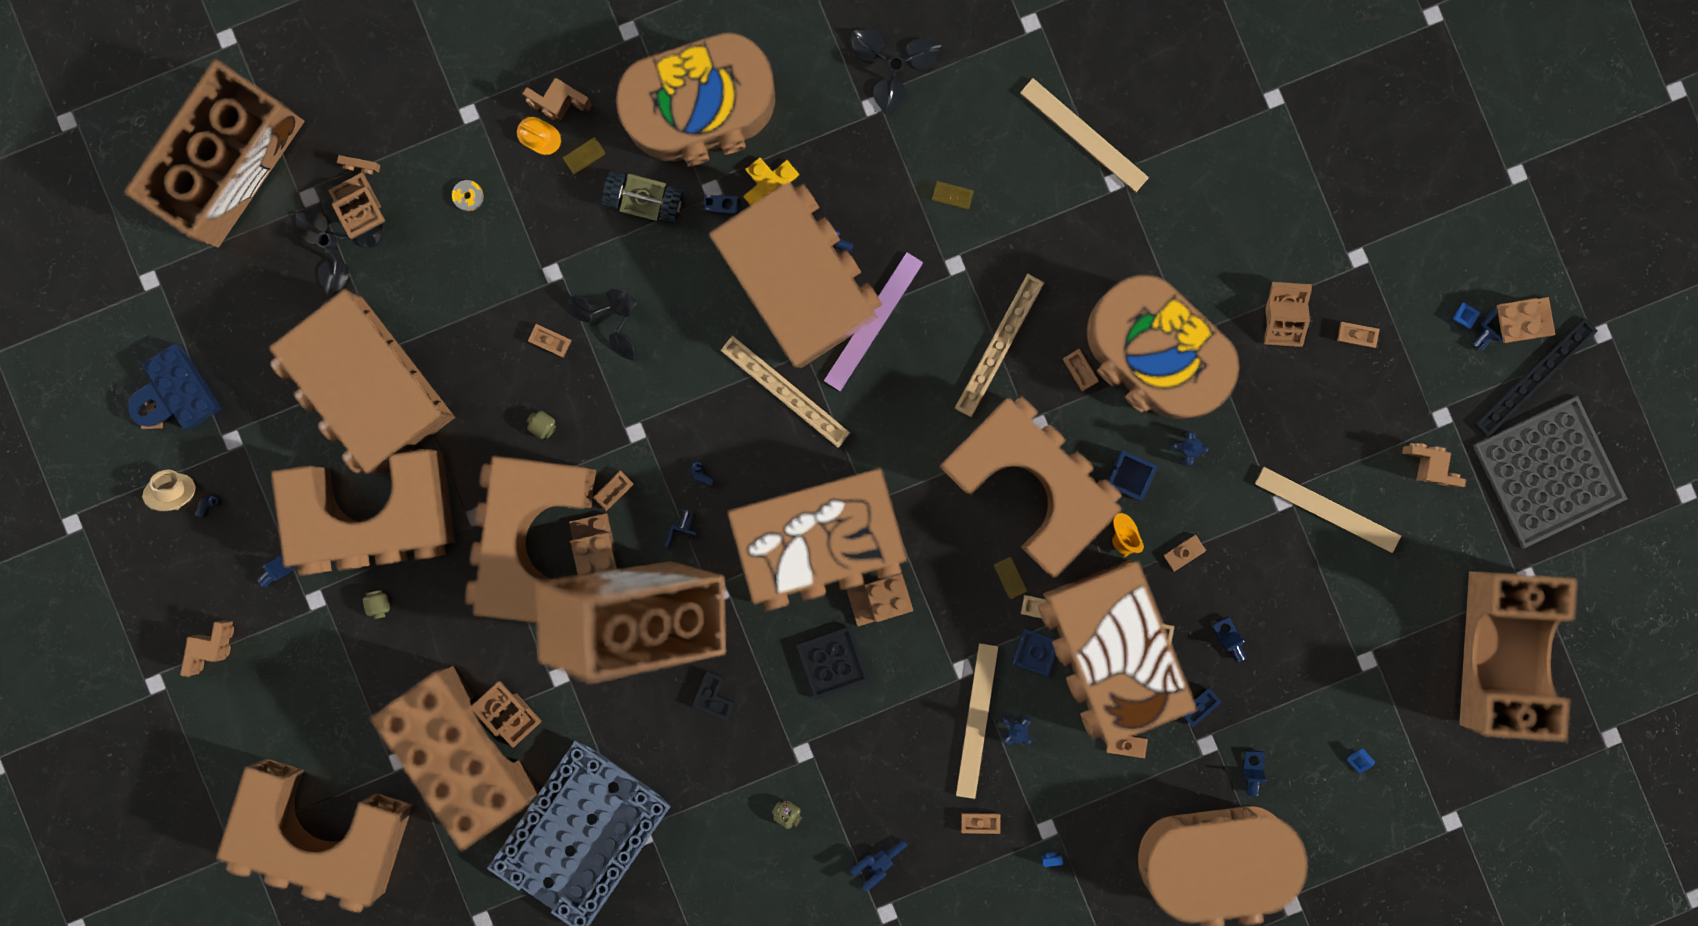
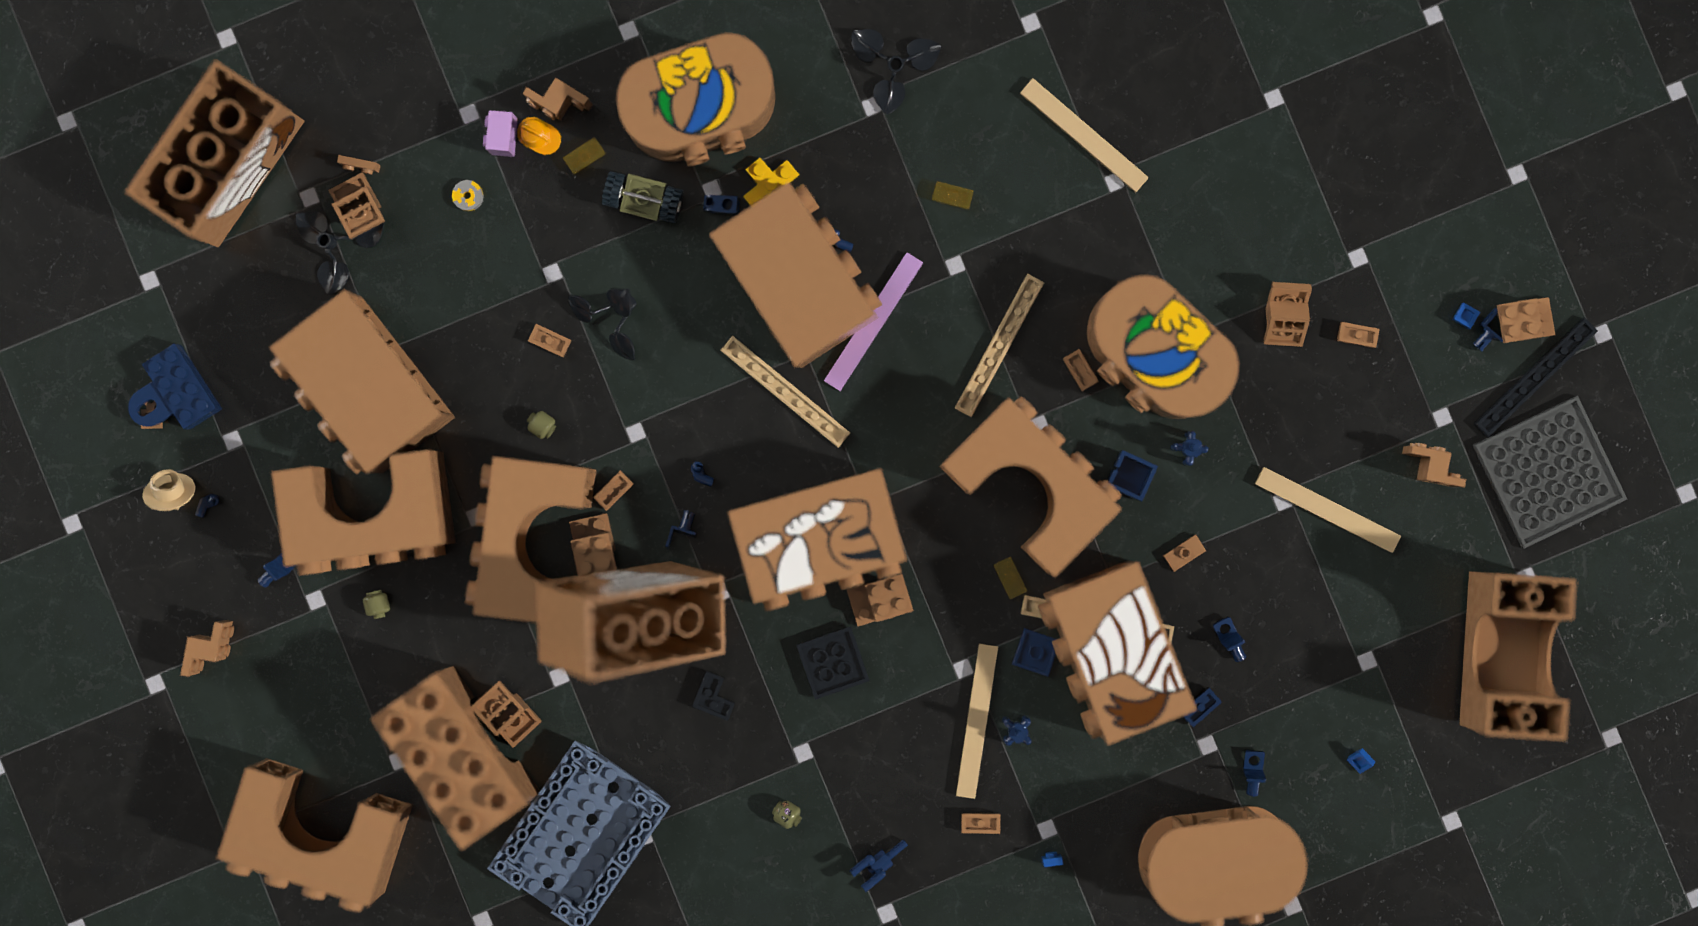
(500, 133): none -> lavender brick
(1126, 535): light orange piece -> none
(1129, 746): medium nougat plate -> none

